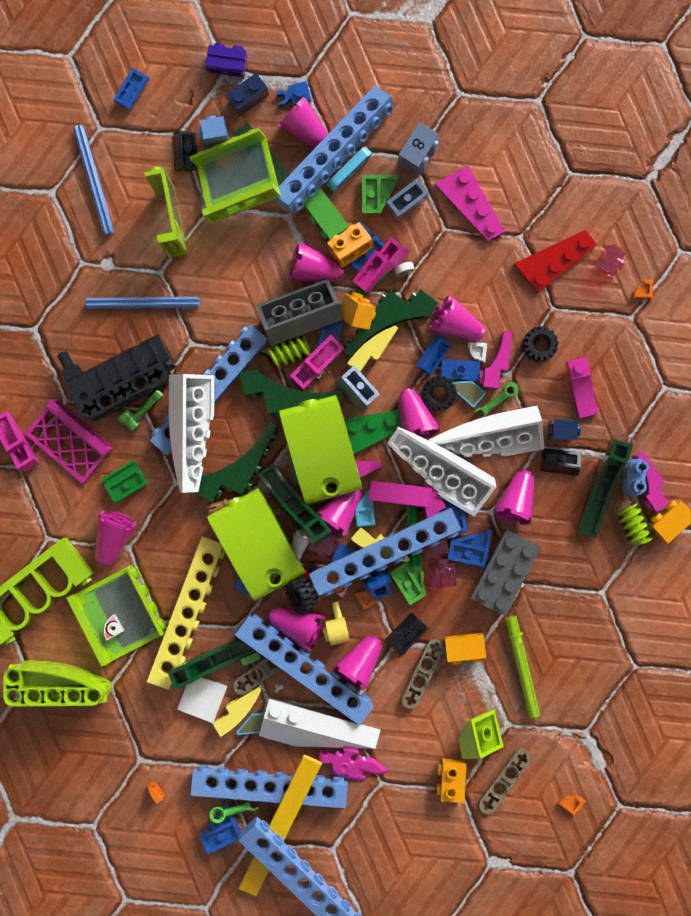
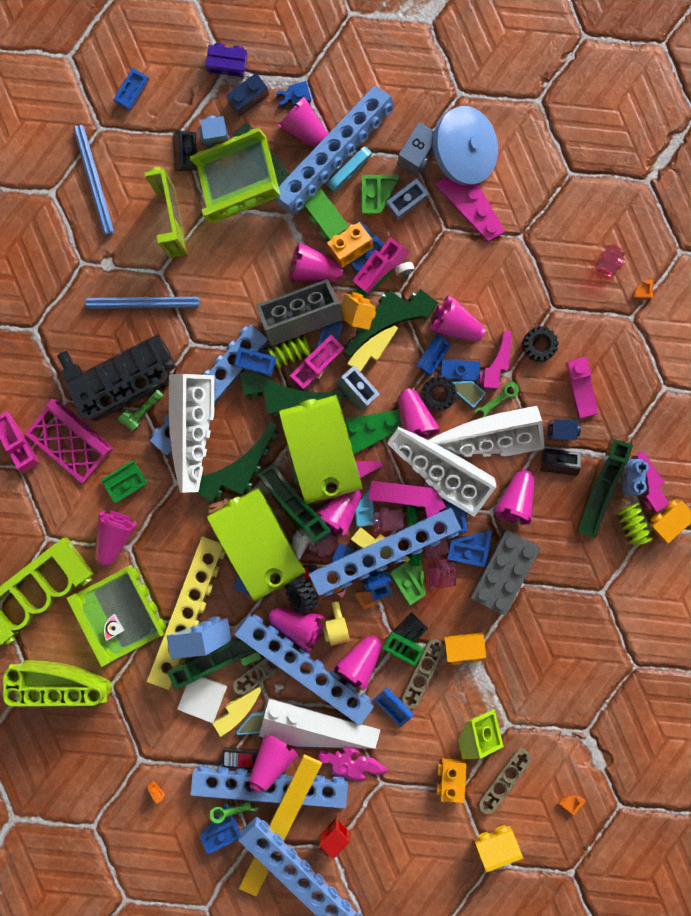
(200, 638): none -> medium blue wedge
(239, 757): none -> slope
(255, 361): none -> blue plate
(270, 763): none -> dark pink cone
(334, 839): none -> red brick
(387, 519): none -> clear pink brick
(393, 707): none -> blue plate
(415, 656): none -> green slope
(465, 145): none -> medium blue dish
(478, 351): white tile -> none
(498, 848): none -> yellow slope
(522, 666): lime axle -> none
(551, 262): red wing -> none

